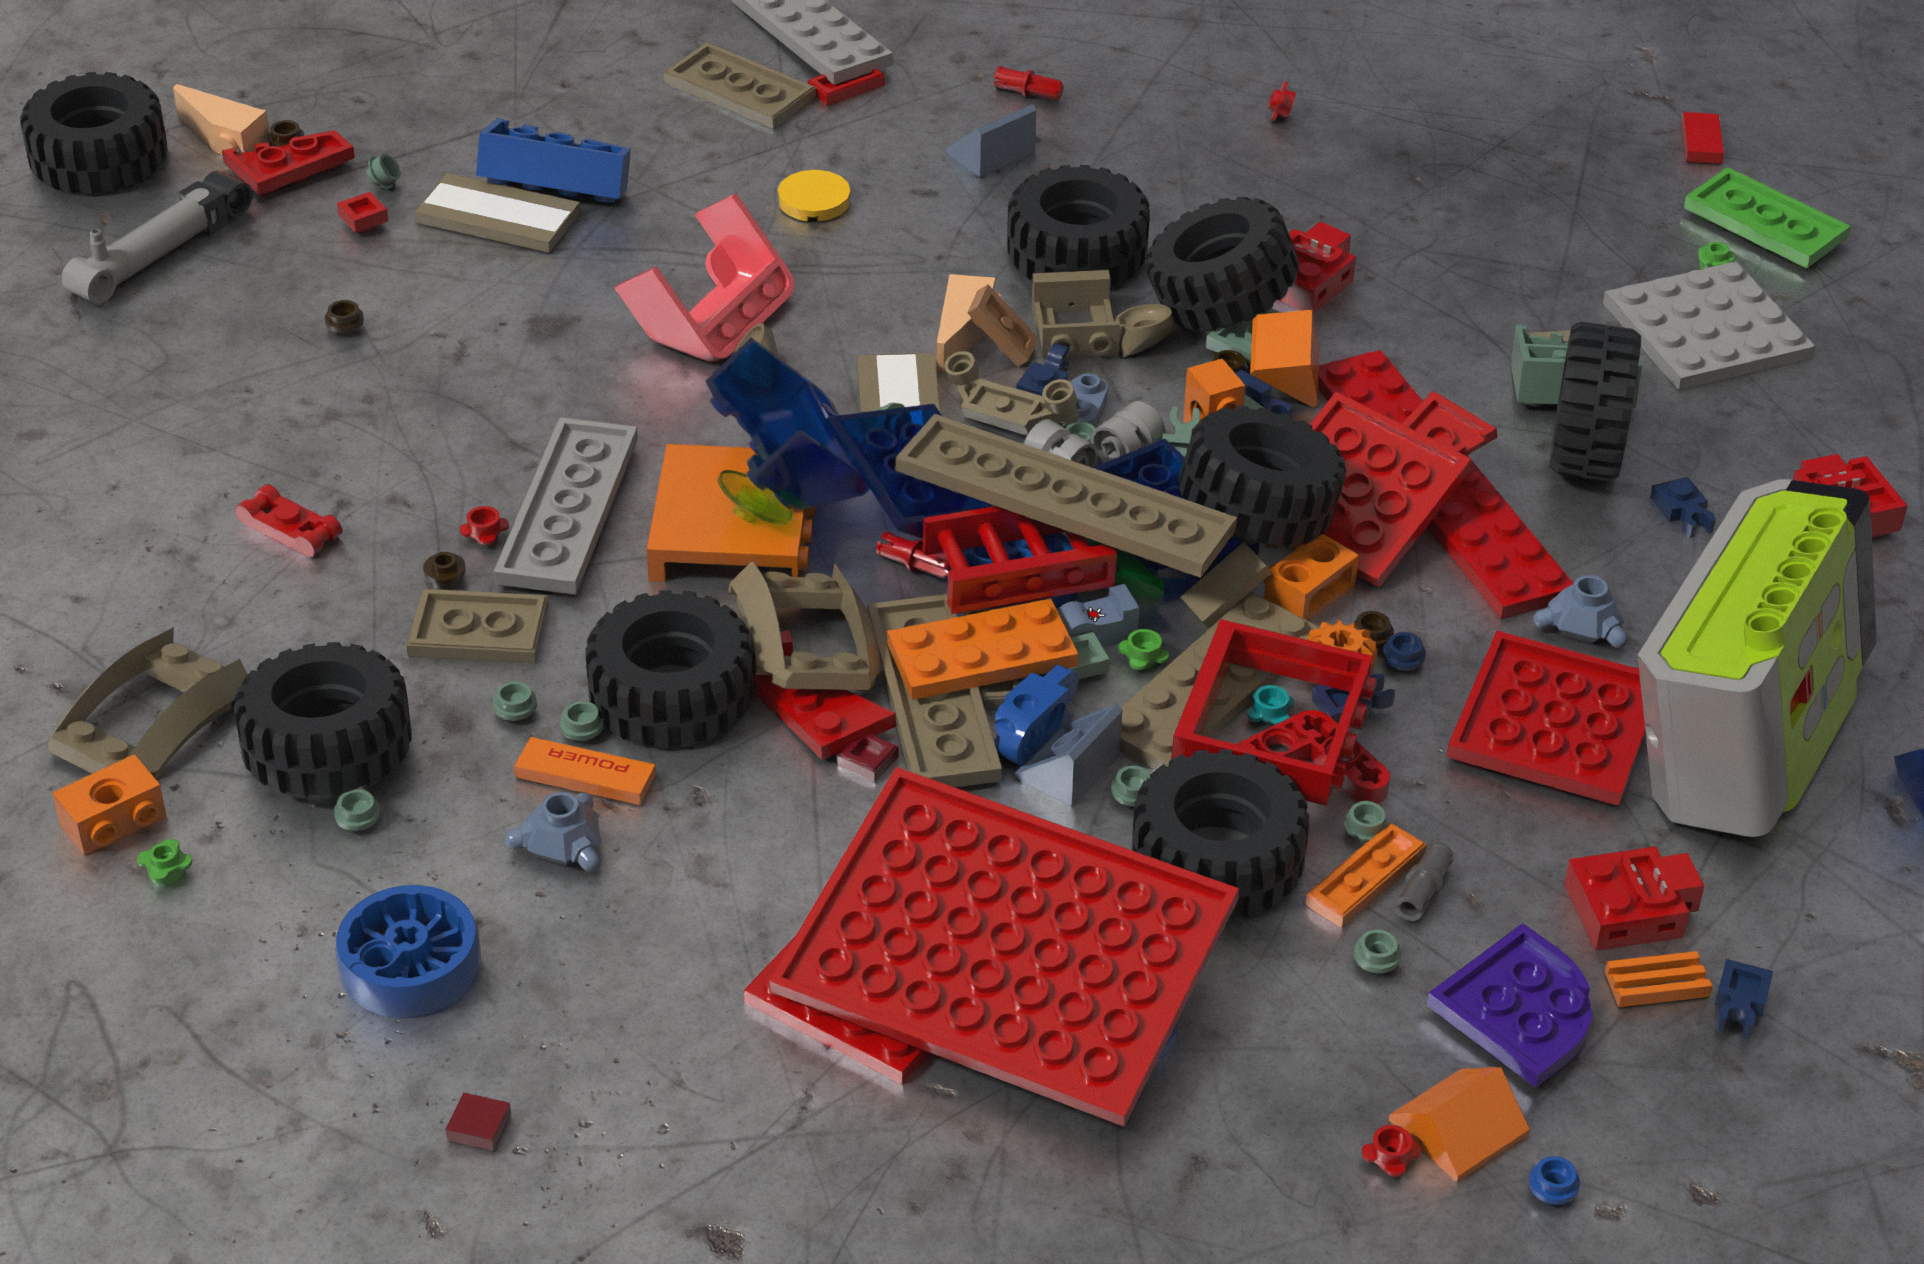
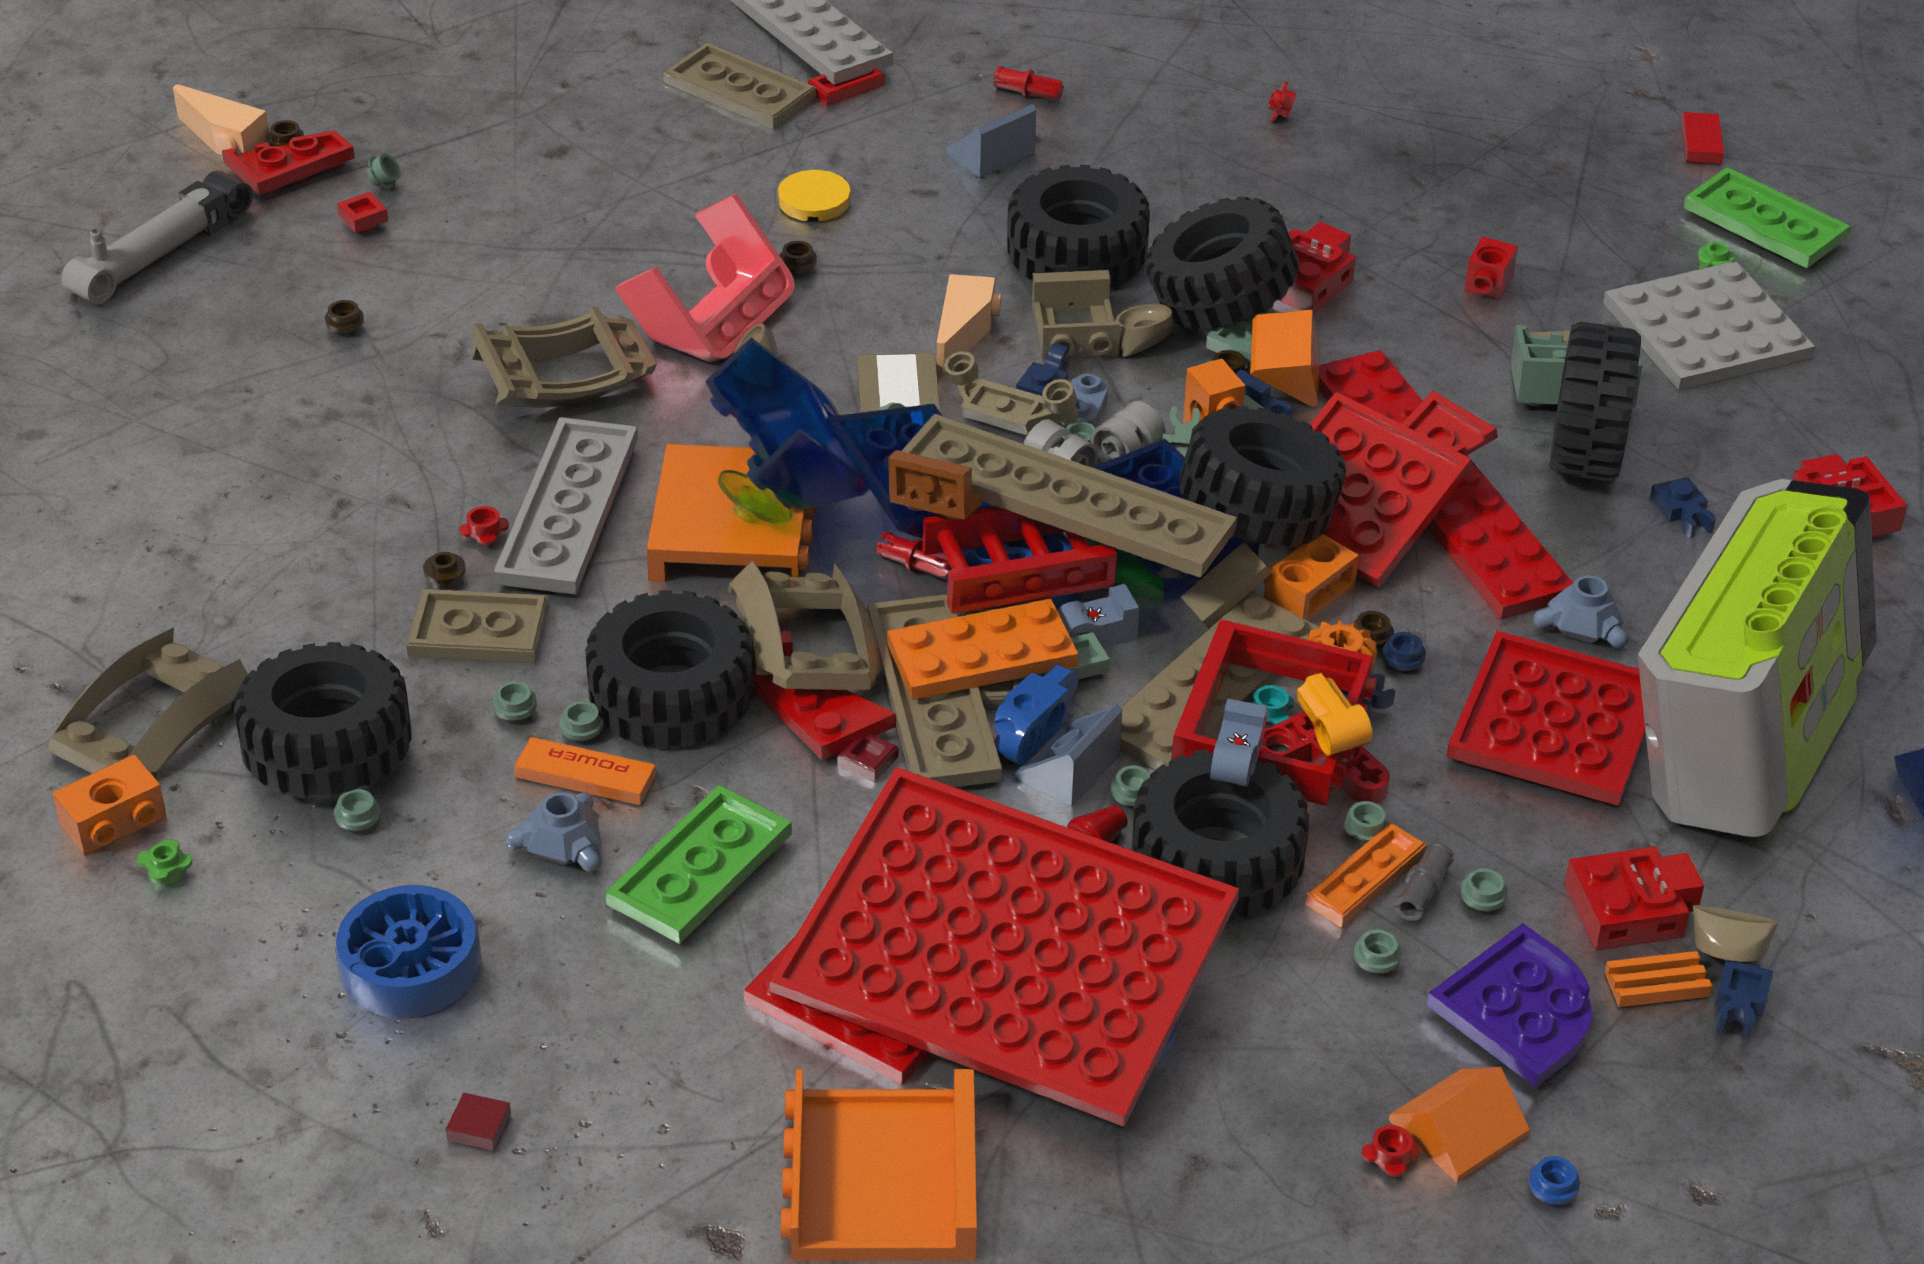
(94, 133): black tyre -> none
(288, 521): red plate -> none
(497, 212): dark tan tile -> none
(511, 352): none -> dark tan wedge
(552, 161): blue wedge -> none
(698, 863): none -> bright green plate
(798, 257): none -> dark brown plate
(881, 1173): none -> orange panel
(932, 485): none -> dark orange bracket
(1002, 325): medium nougat plate -> none
(1102, 824): none -> red cone
(1143, 649): bright green plate -> none
(1239, 742): none -> sand blue leg
(1335, 721): none -> light orange piece
(1484, 890): none -> sand green plate
(1491, 268): none -> red brick
(1732, 933): none -> dark tan piece

